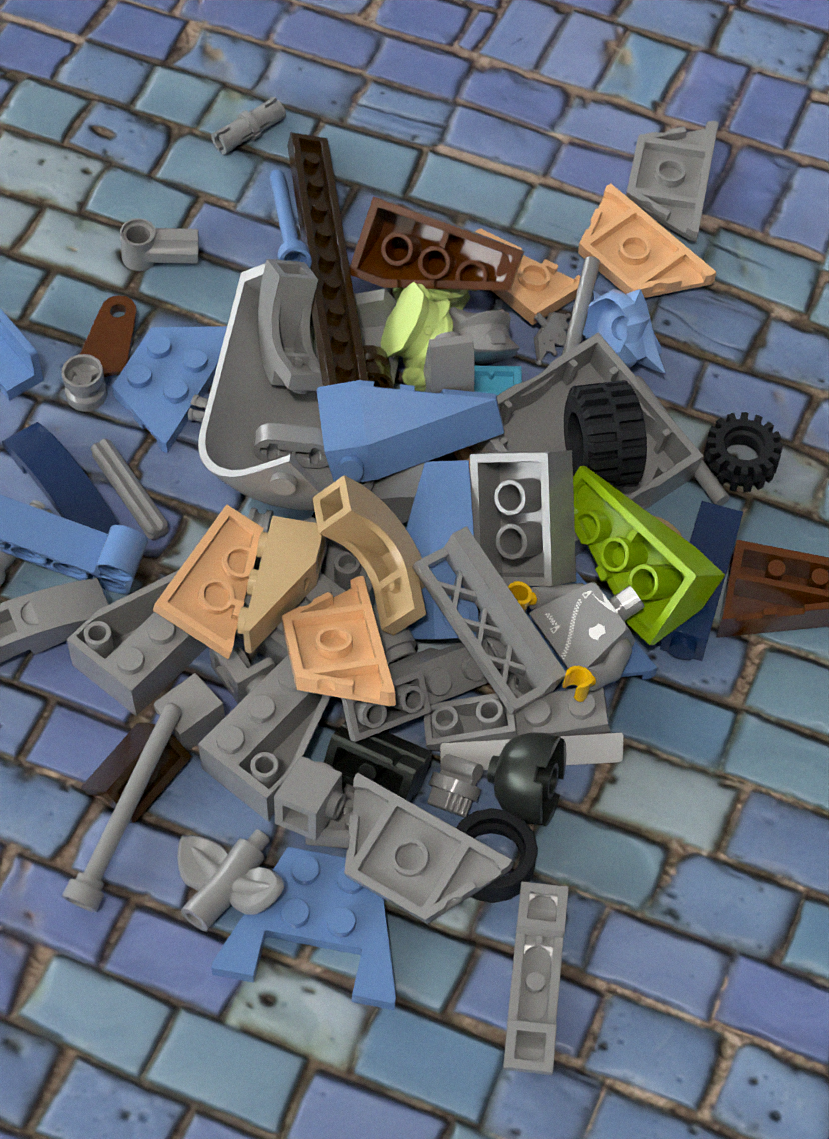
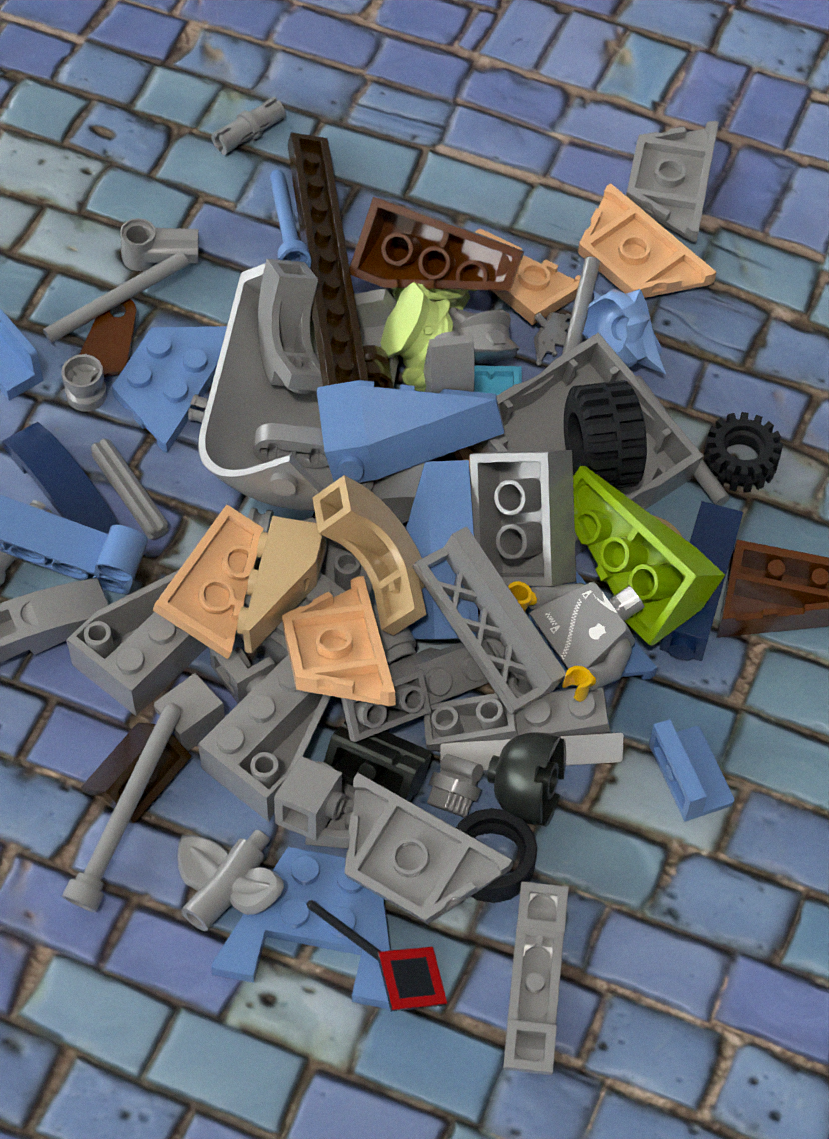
(115, 297): none -> light grey bar
(408, 974): none -> piece
(690, 770): none -> medium blue panel

